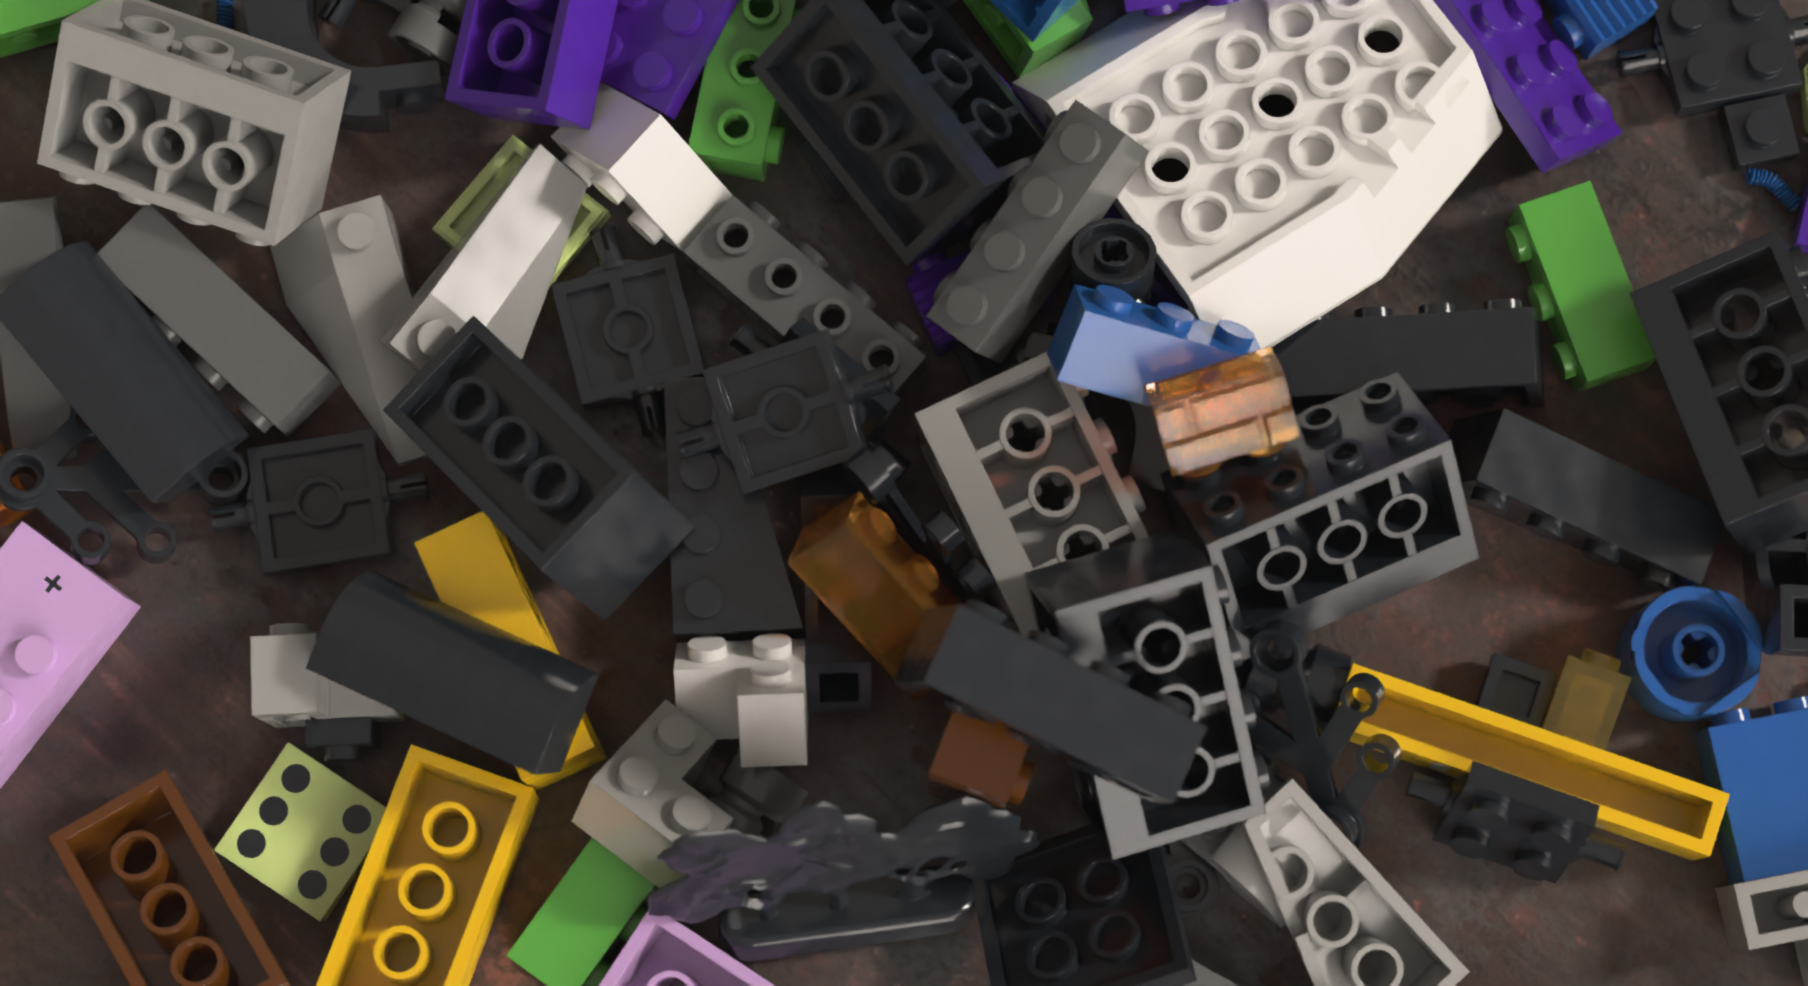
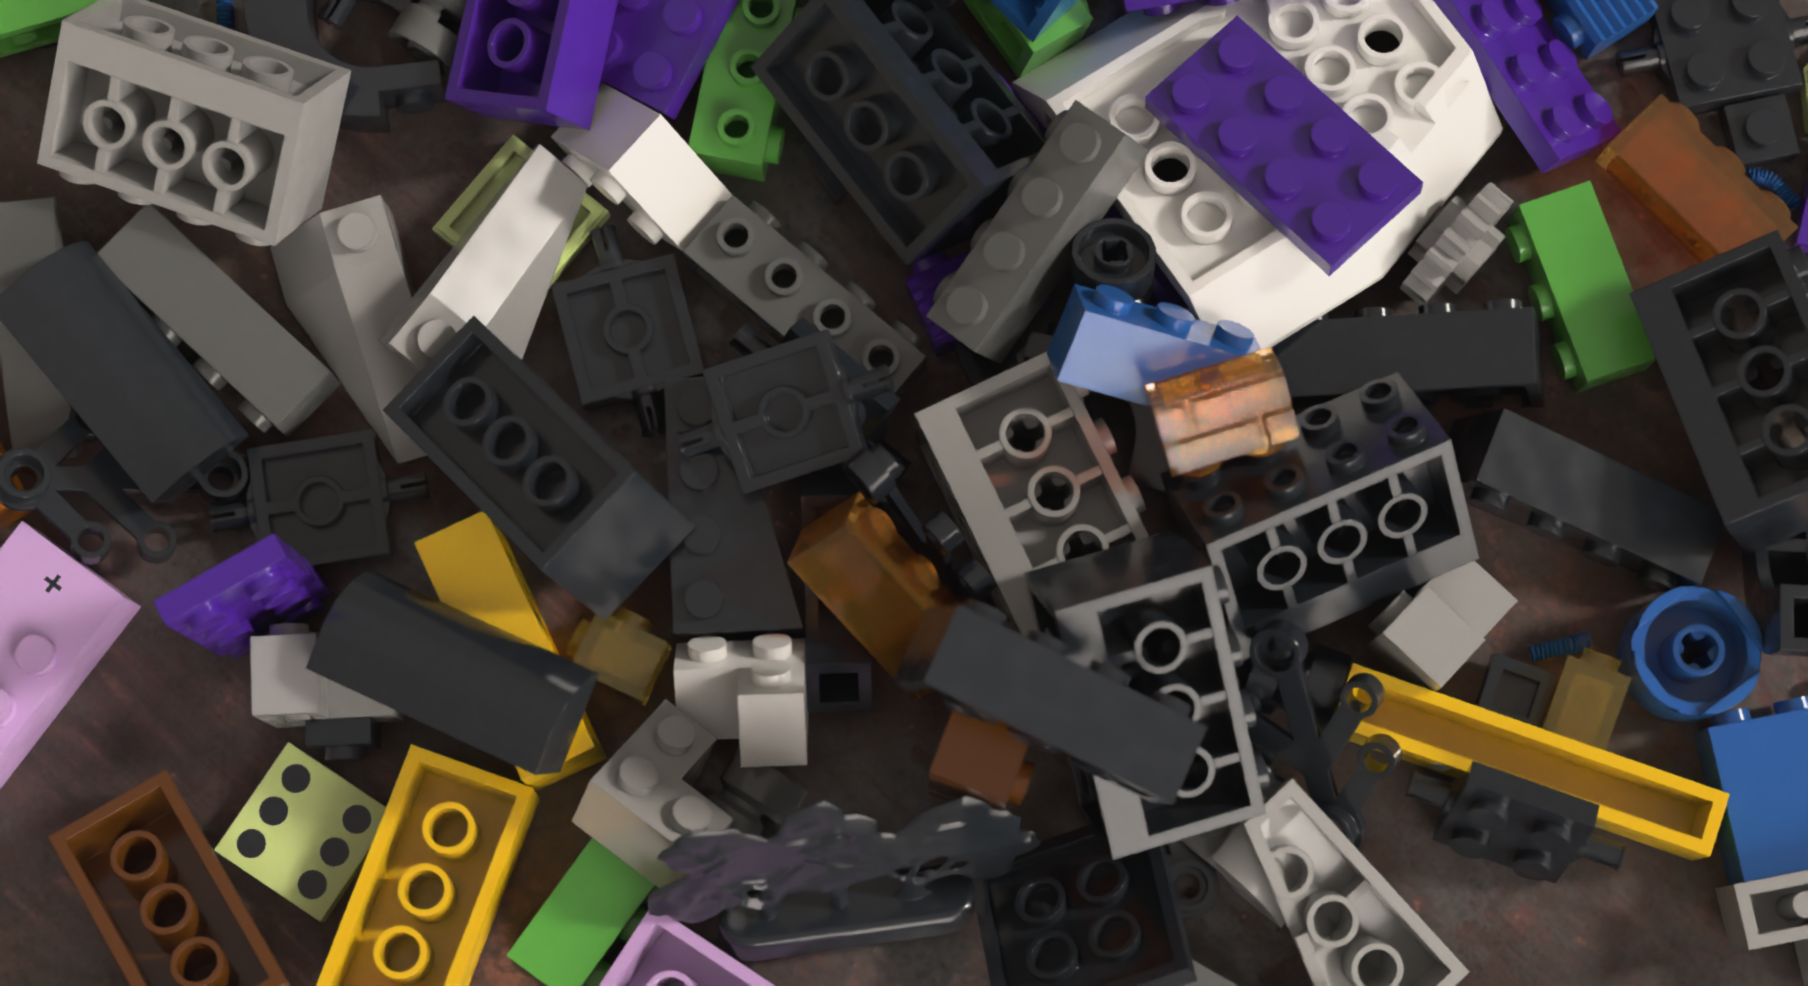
(245, 597): none -> dark purple plate
(621, 653): none -> clear yellow brick
(1283, 145): none -> dark purple plate
(1438, 627): none -> light grey brick
(1456, 244): none -> light grey gear
(1570, 643): none -> blue leg
(1690, 183): none -> clear orange brick

